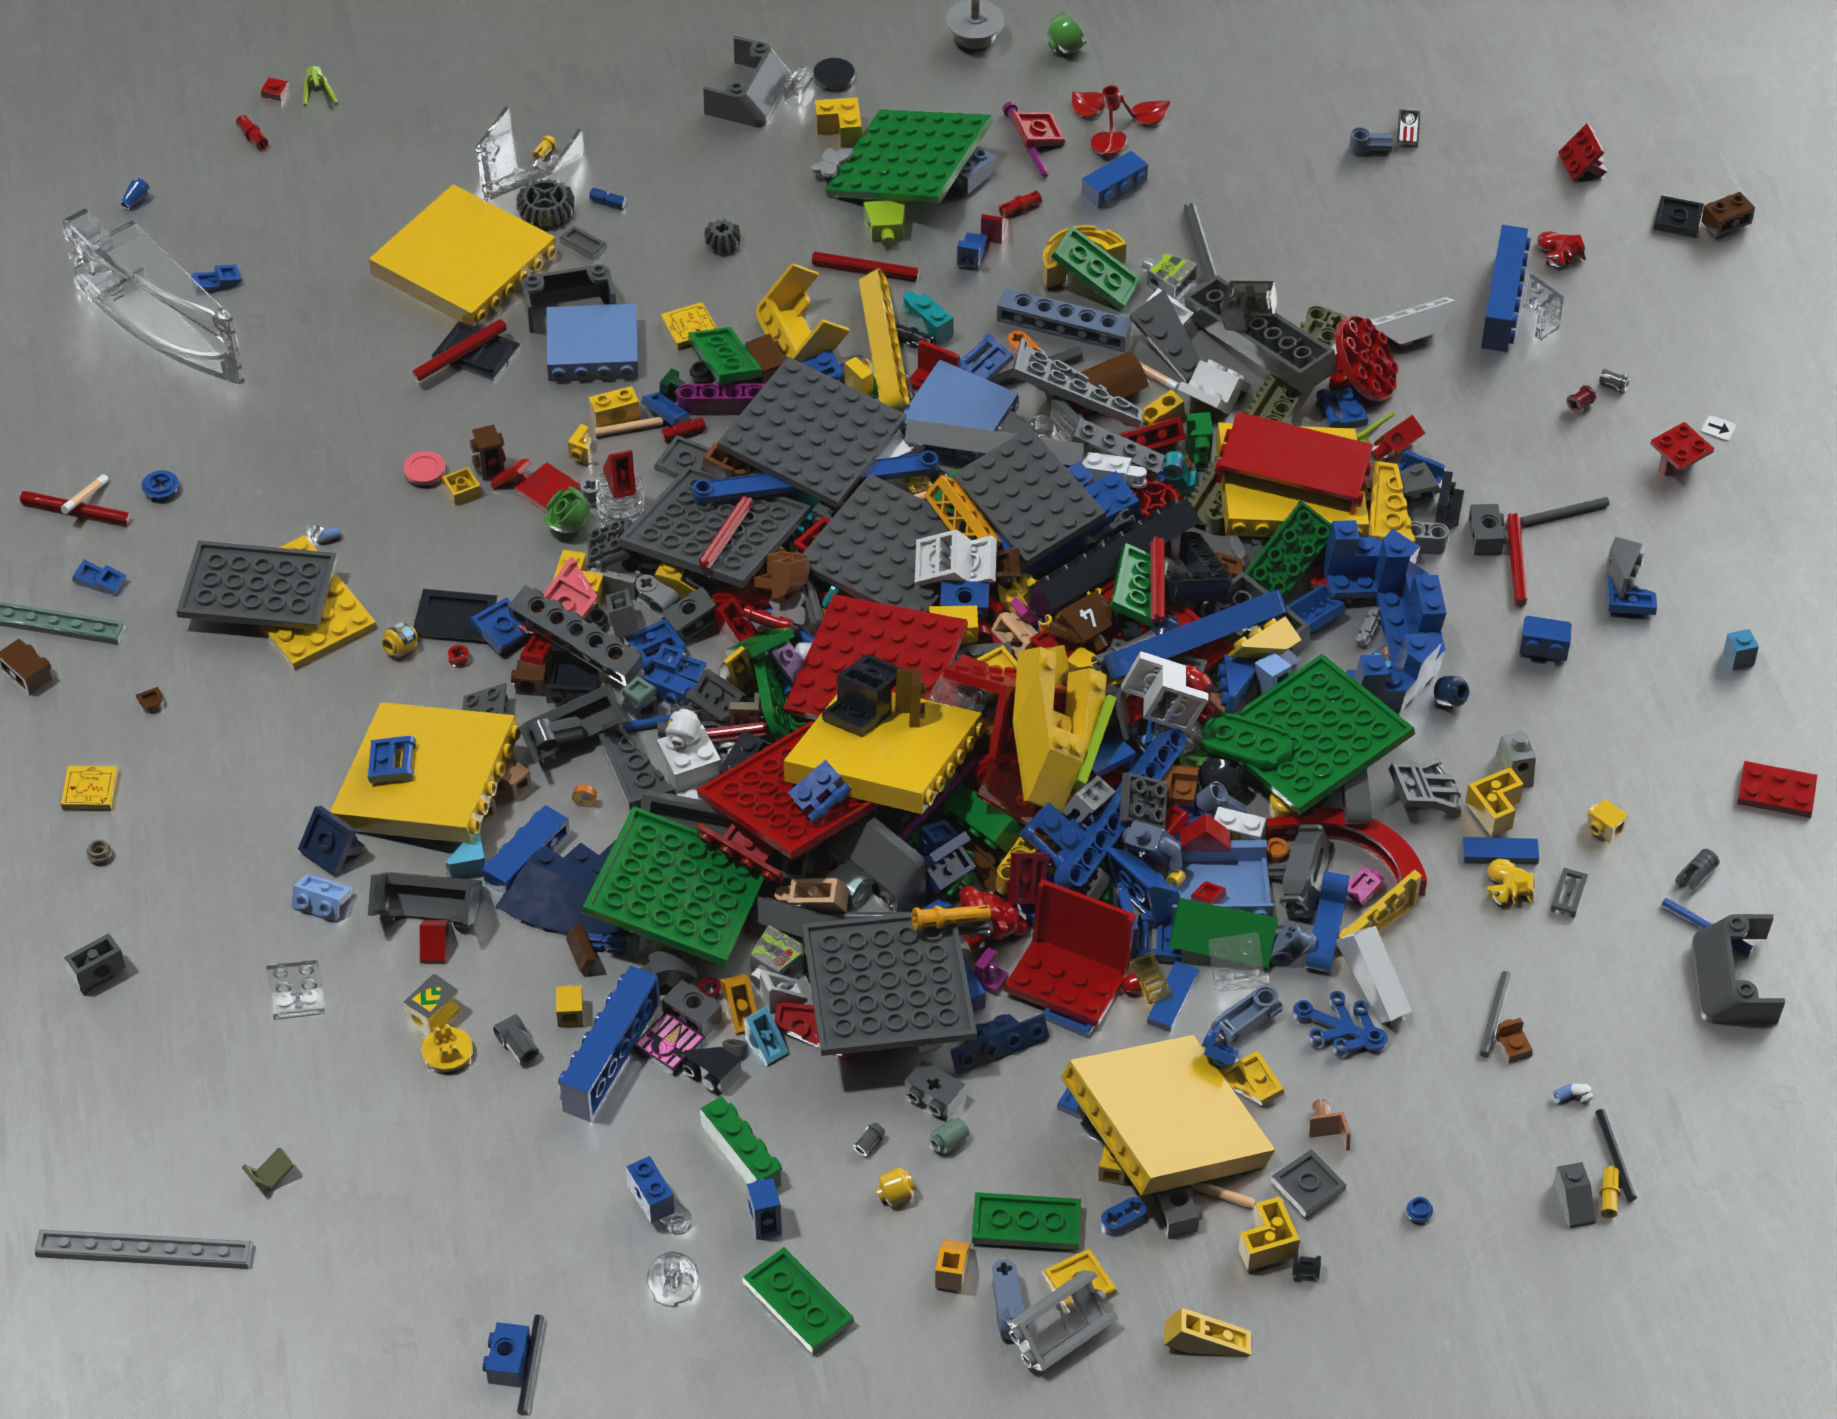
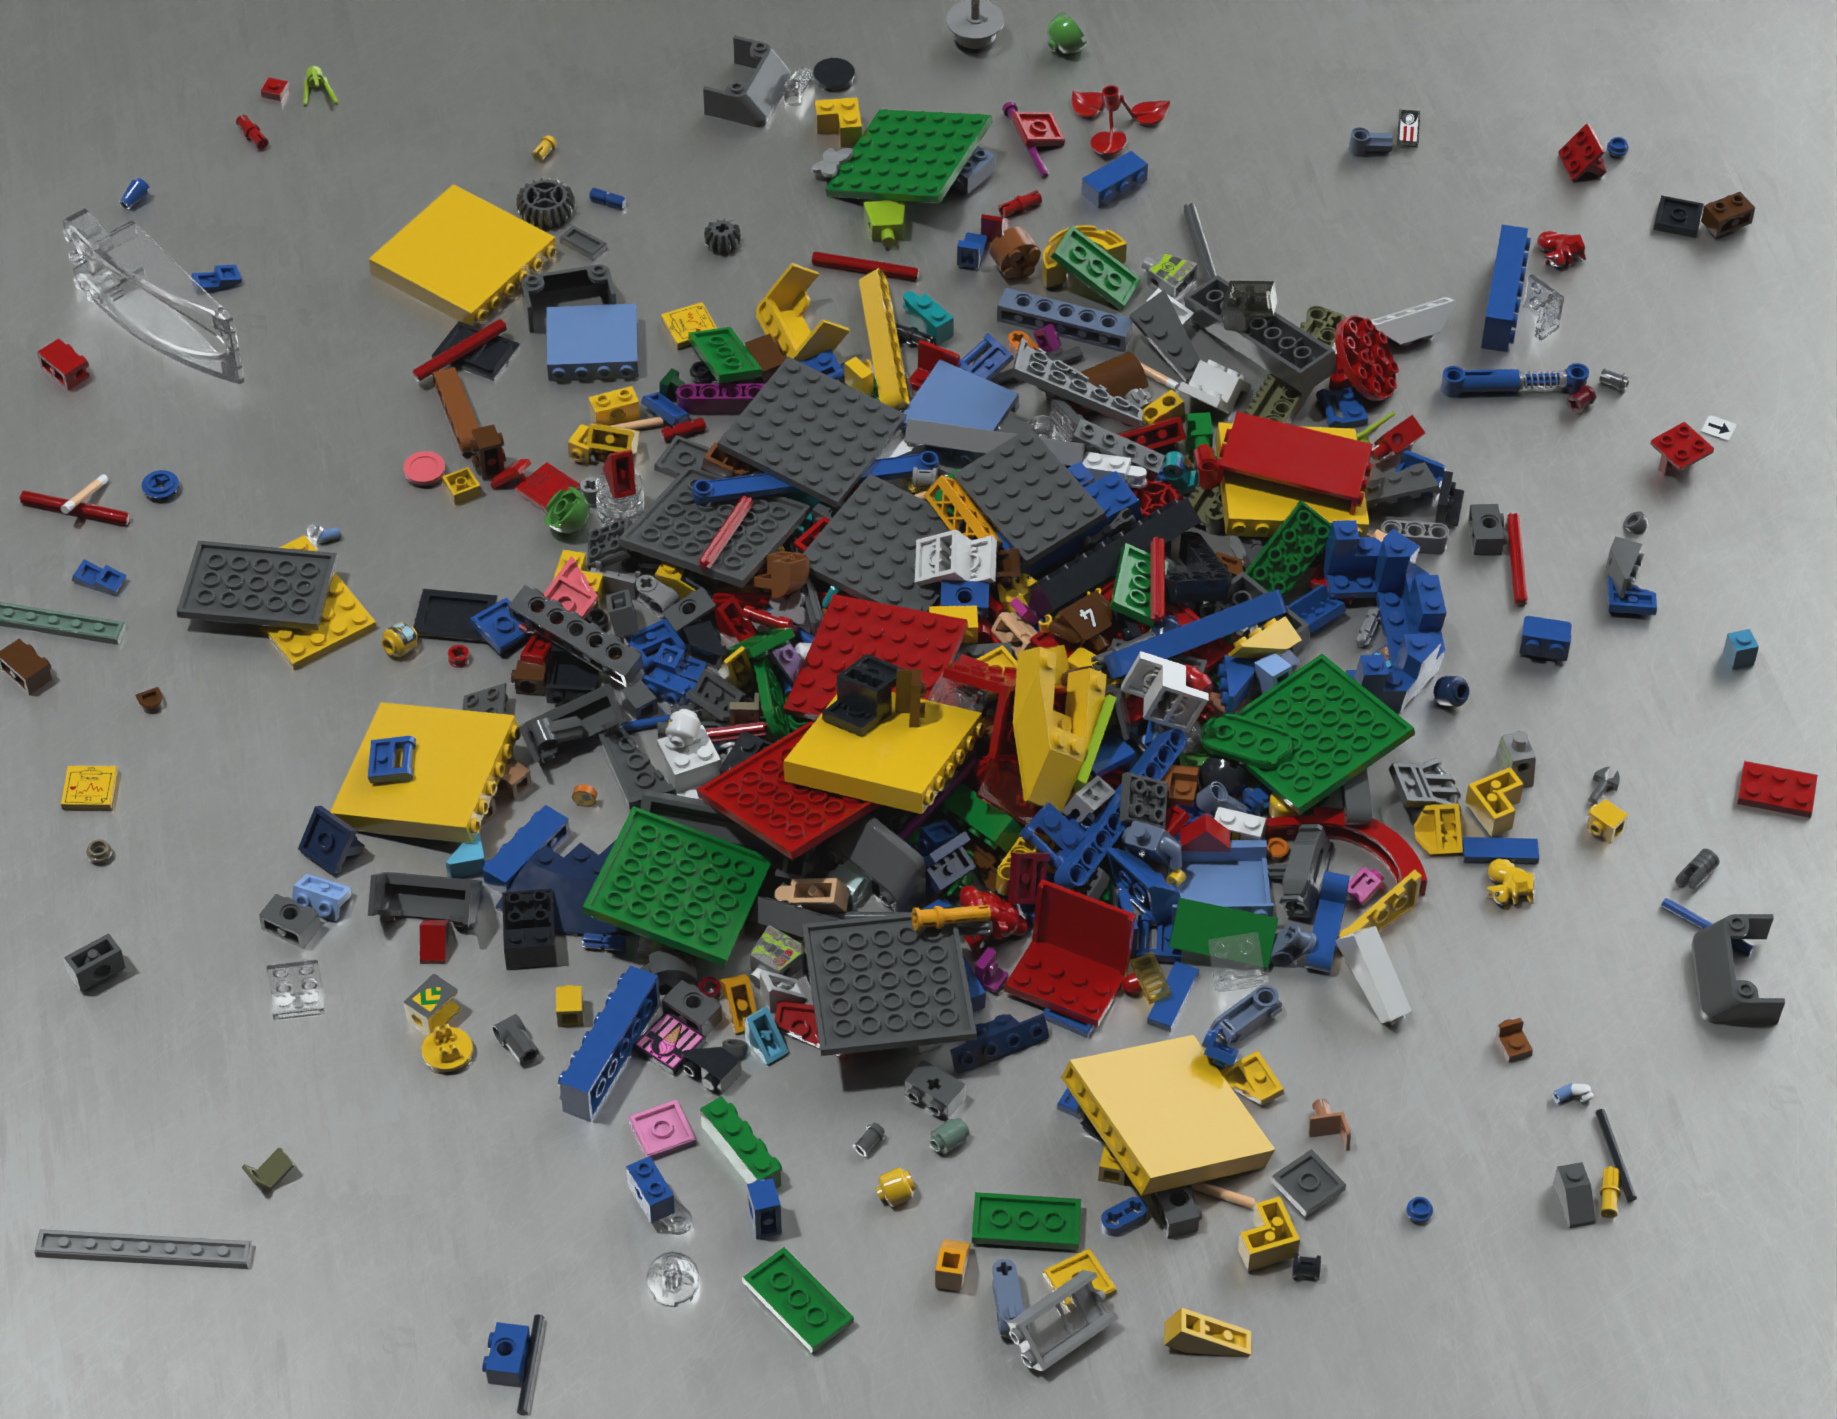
(63, 364): none -> red brick
(290, 921): none -> dark grey brick
(456, 407): none -> dark orange beam
(499, 164): clear windscreen -> none
(529, 928): none -> black slope
(581, 949): reddish brown tile -> none
(612, 439): none -> yellow brick
(638, 691): sand green tile -> none
(662, 1130): none -> bright pink tile
(704, 644): none -> black slope
(744, 846): red bracket -> none
(815, 787): blue plate -> none
(924, 477): none -> light grey bush
(1015, 253): none -> dark orange brick
(1047, 338): none -> magenta bracket
(1139, 398): none -> light grey gear
(1205, 464): none -> red piece
(1209, 893): red tile -> none
(1257, 800): none -> blue bracket
(1343, 1026): blue plant -> none
(1388, 503): yellow wing -> none
(1439, 829): none -> yellow slope
(1459, 381): none -> blue piece
(1495, 1014): dark grey bar -> none
(1564, 511): dark grey bar -> none
(1564, 908): dark grey tile -> none
(1600, 777): none -> dark grey bar
(1617, 146): none -> blue plate
(1639, 526): none -> dark grey piece

